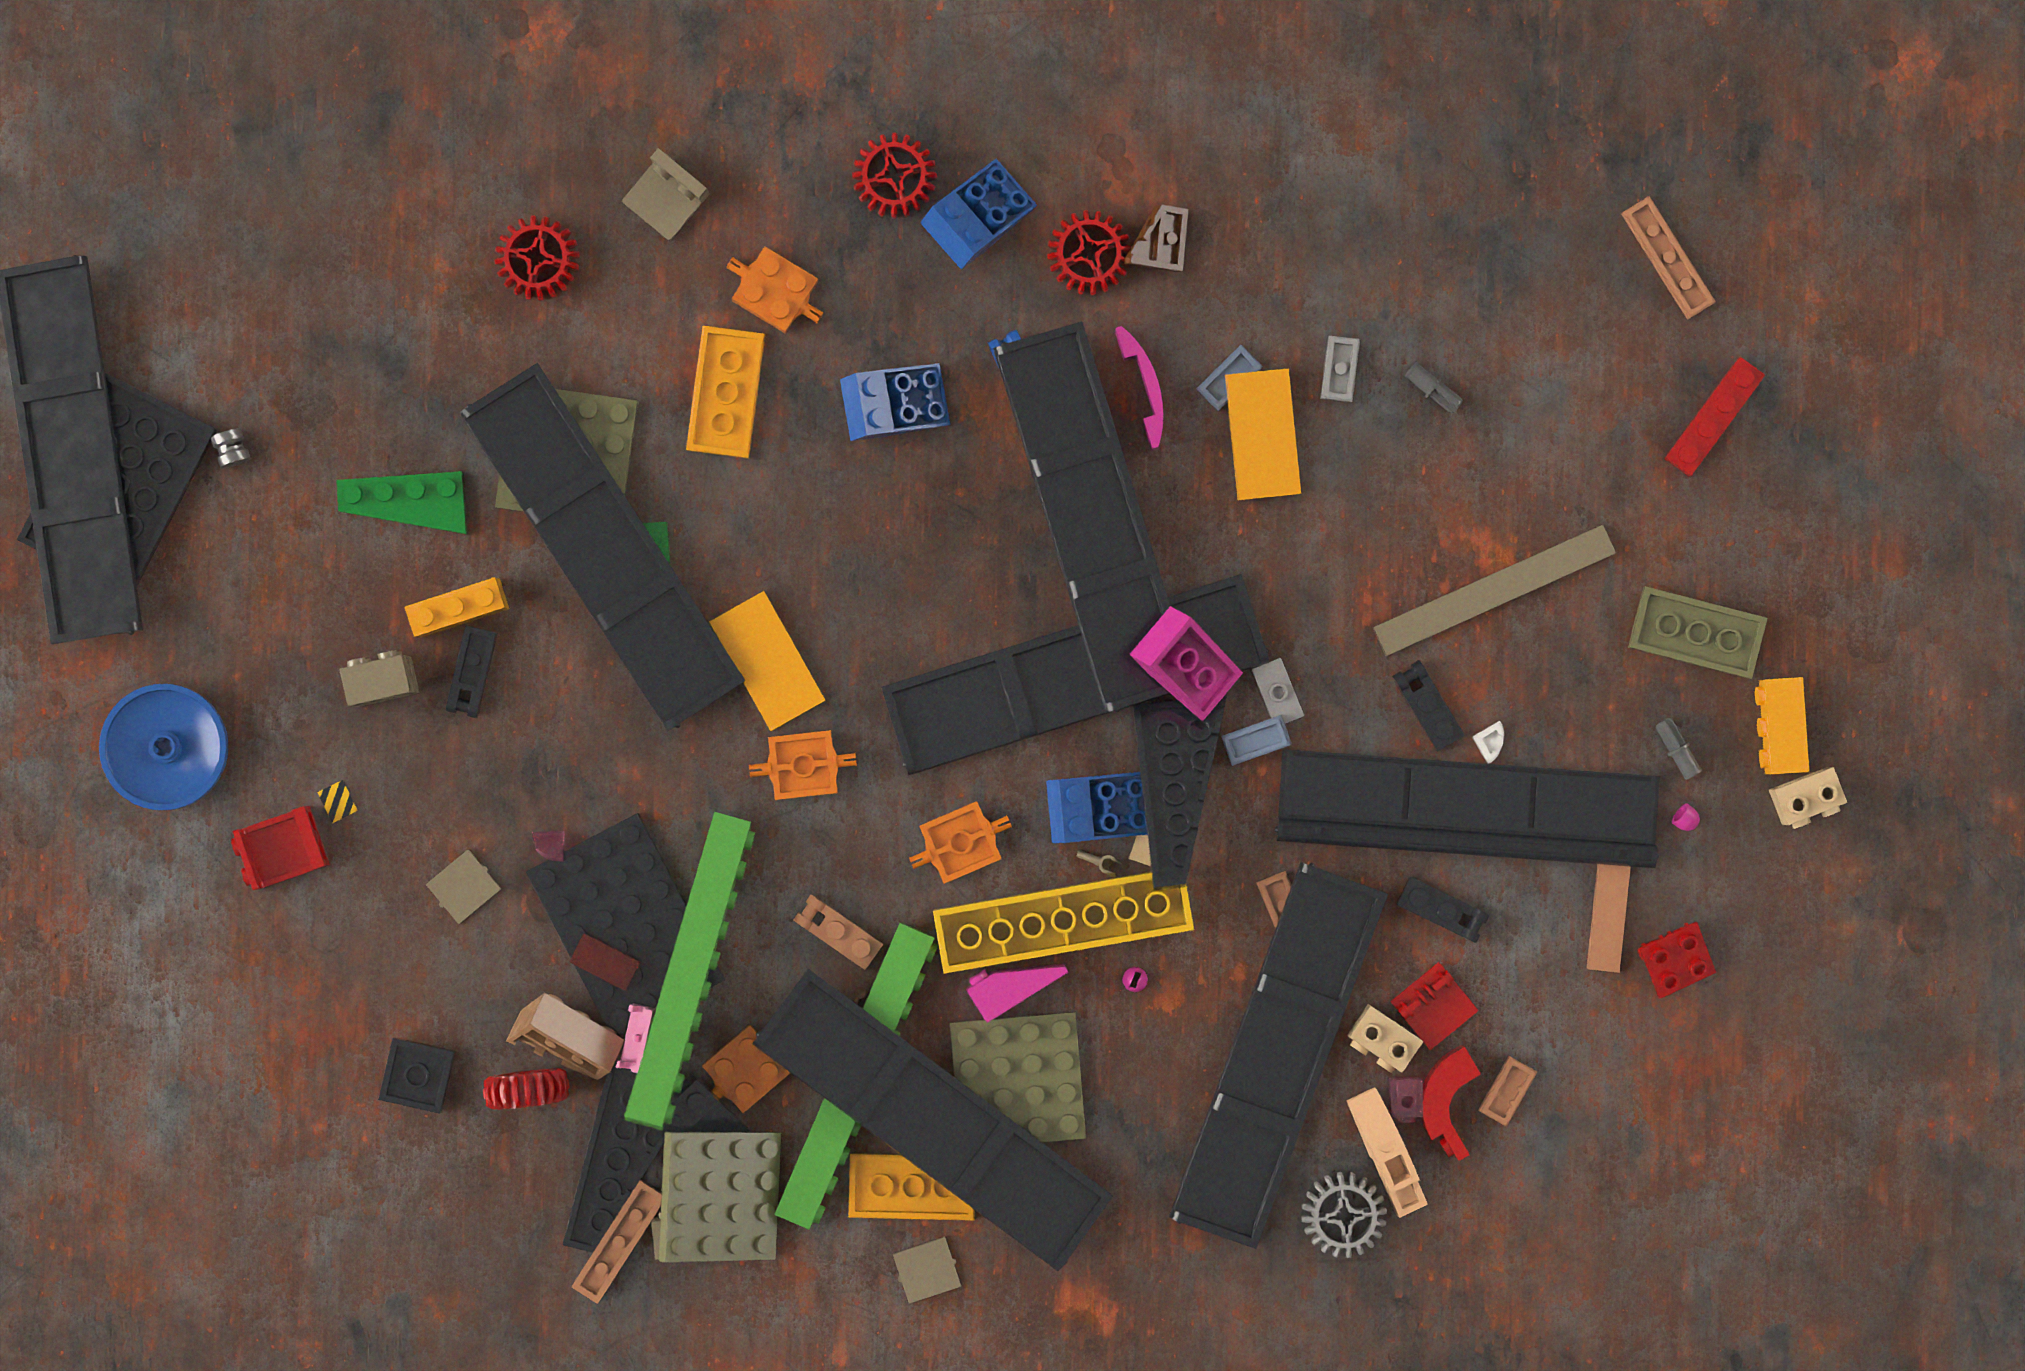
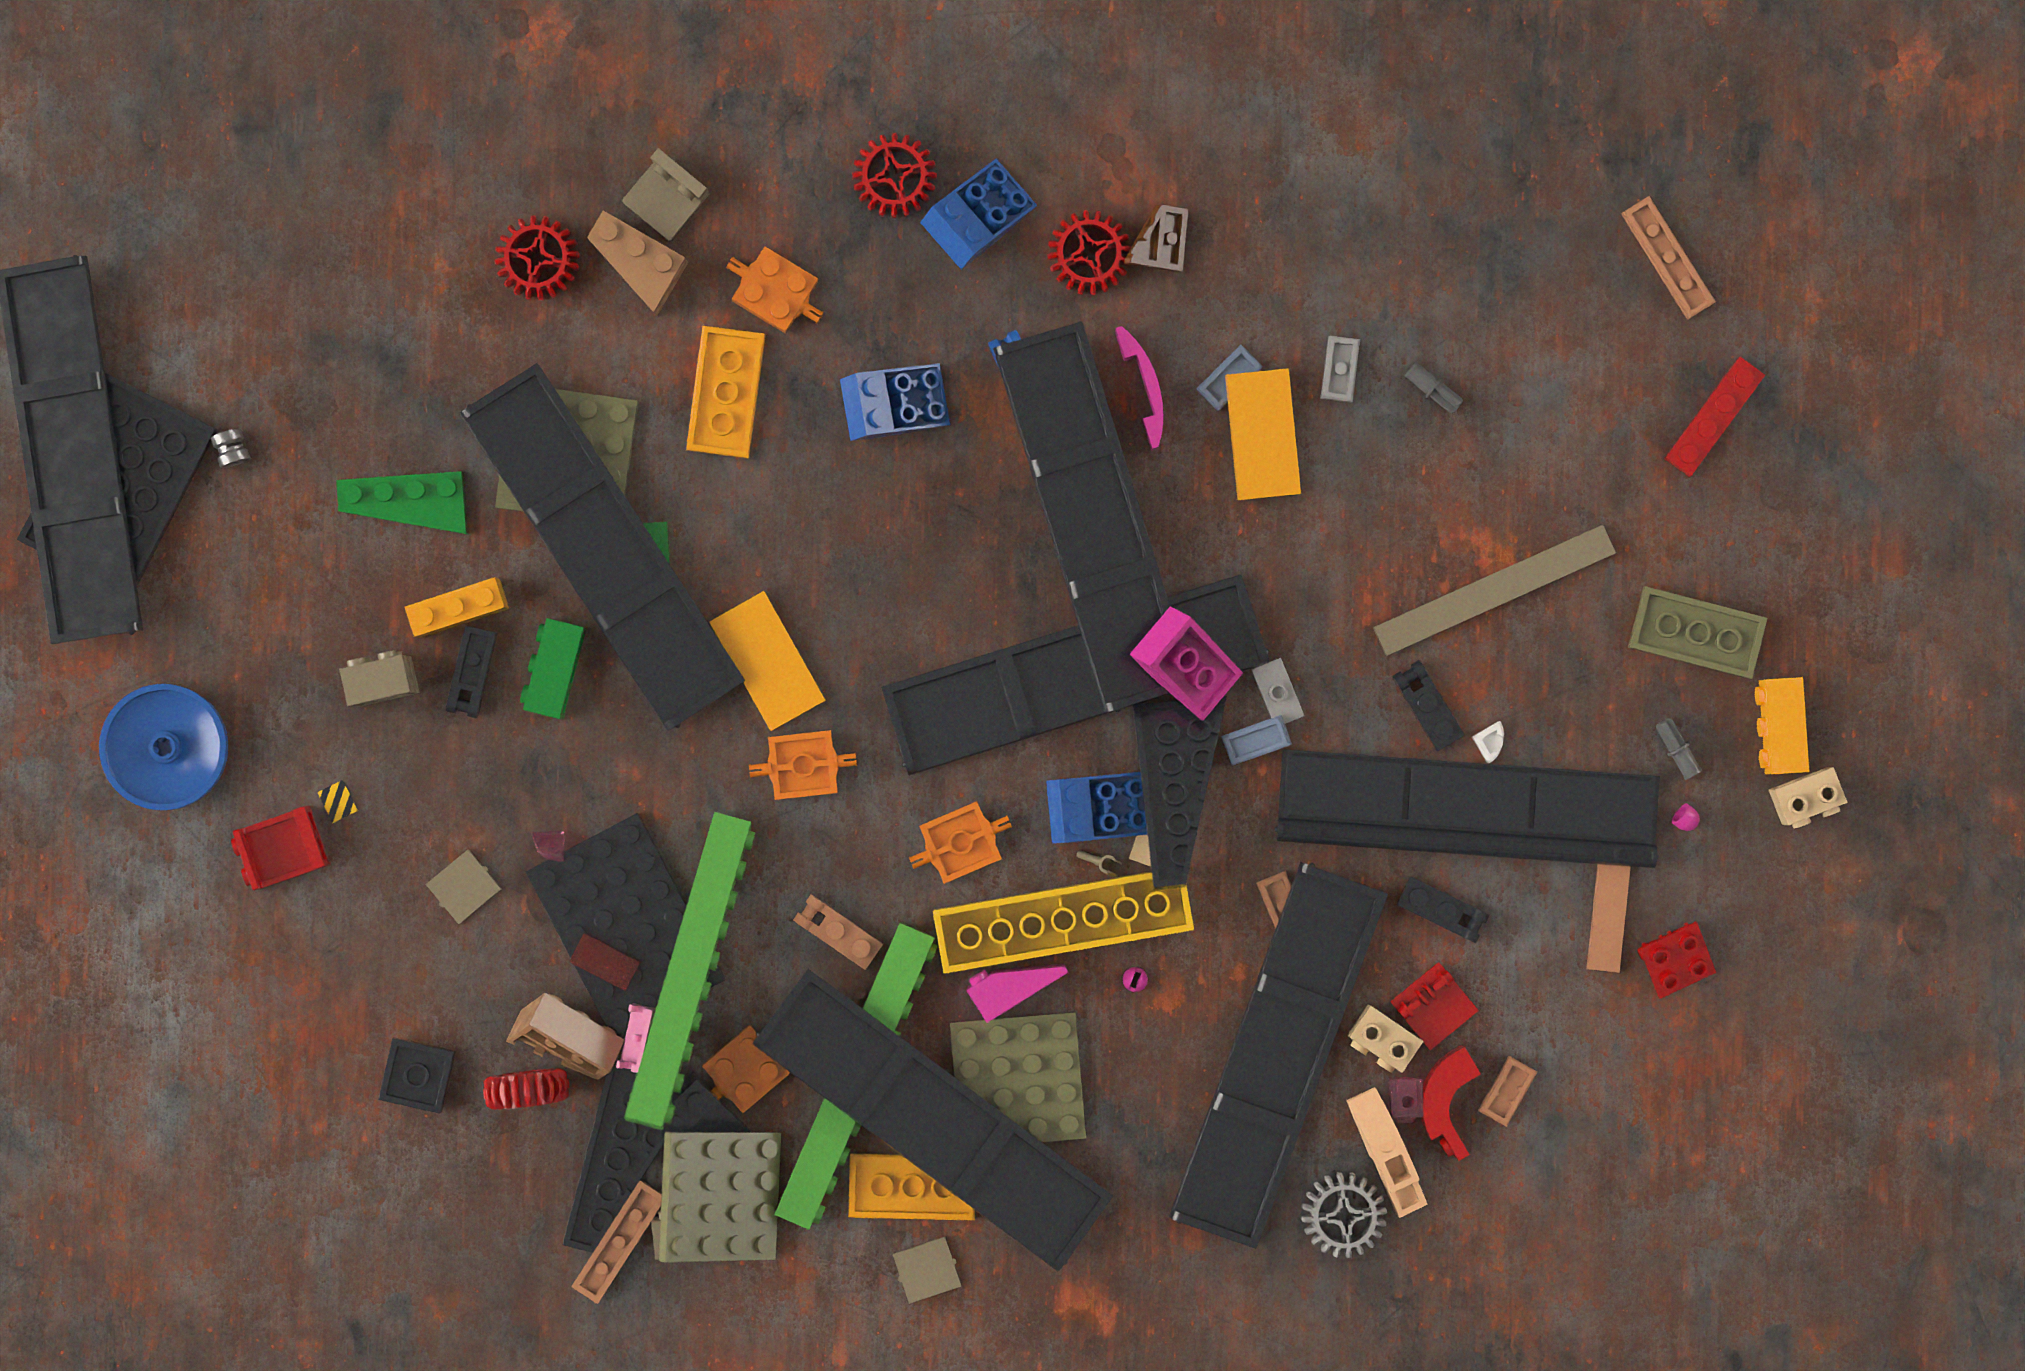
(553, 668): none -> green brick
(639, 260): none -> medium nougat wedge

